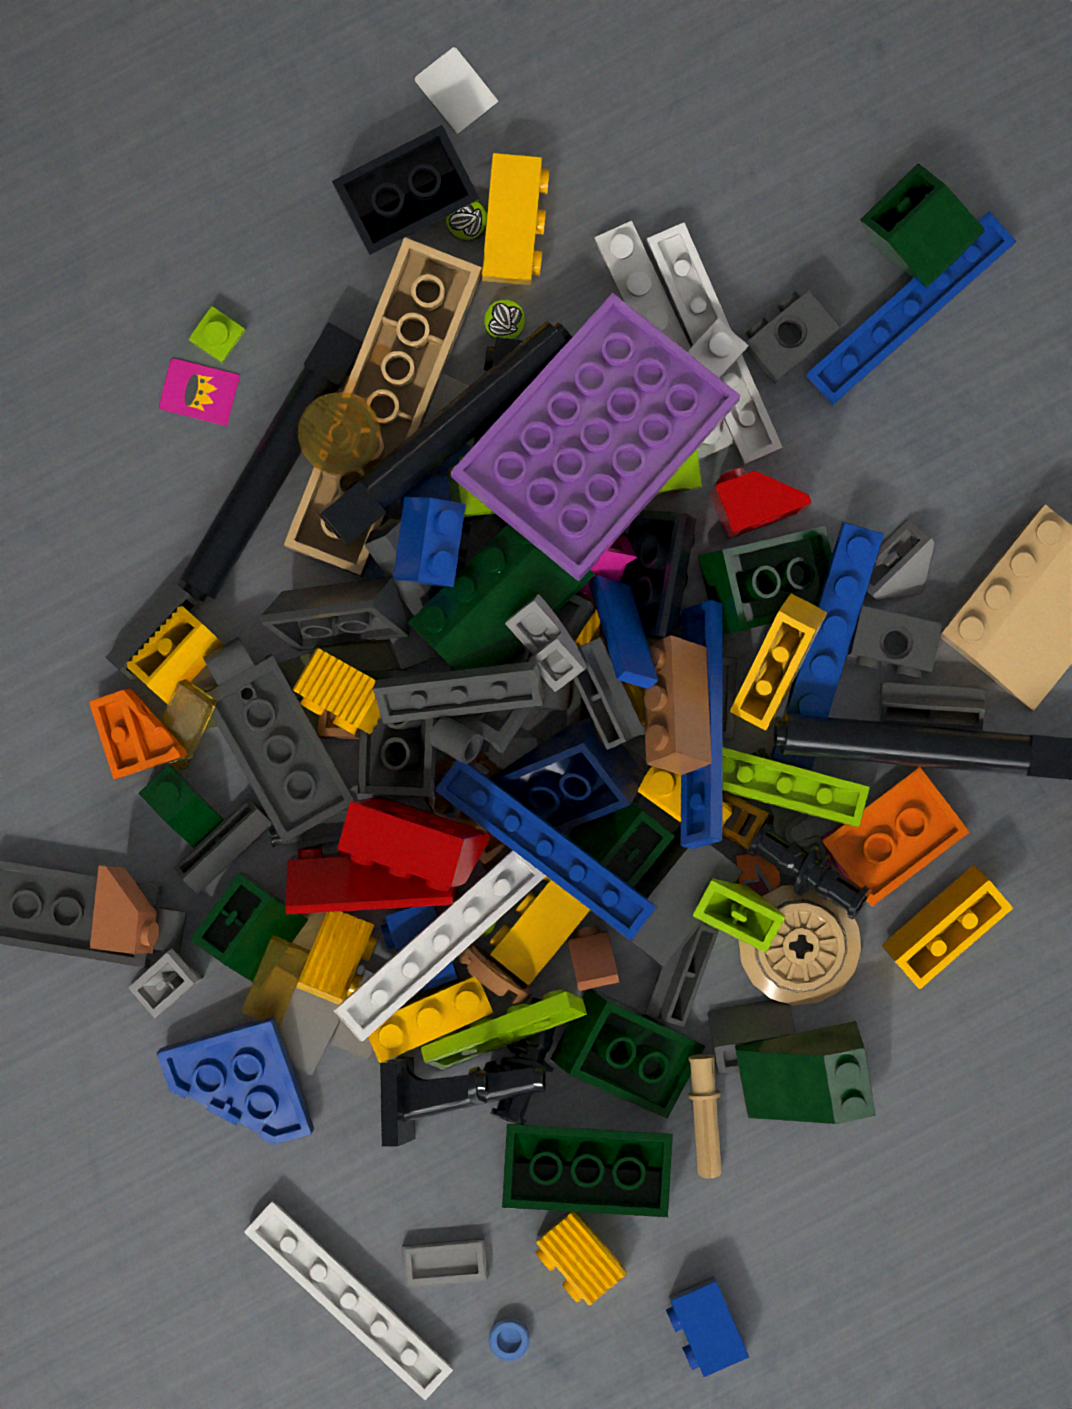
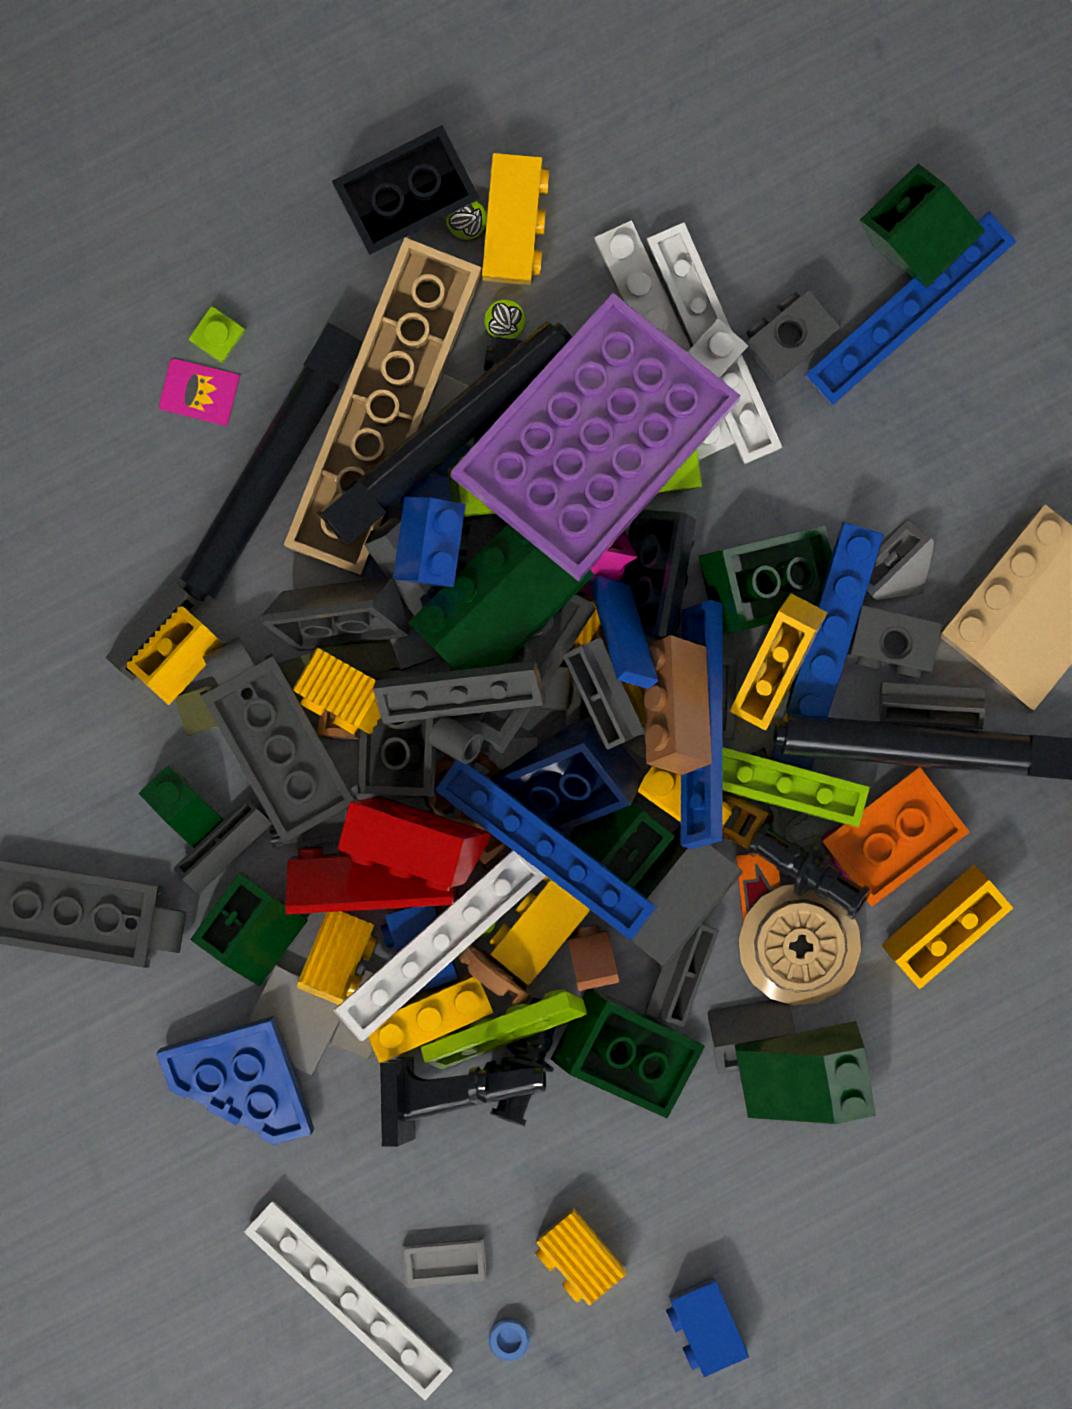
(122, 914): nougat slope -> none
(132, 734): orange wing -> none
(165, 983): light grey slope -> none
(187, 718): clear yellow tile -> none
(275, 980): clear yellow tile -> none
(339, 433): clear yellow tile -> none
(456, 89): white sticker -> none
(548, 642): light grey slope -> none
(587, 1170): dark green slope -> none
(705, 1114): tan axle -> none
(739, 913): lime slope -> none
(754, 501): red slope -> none

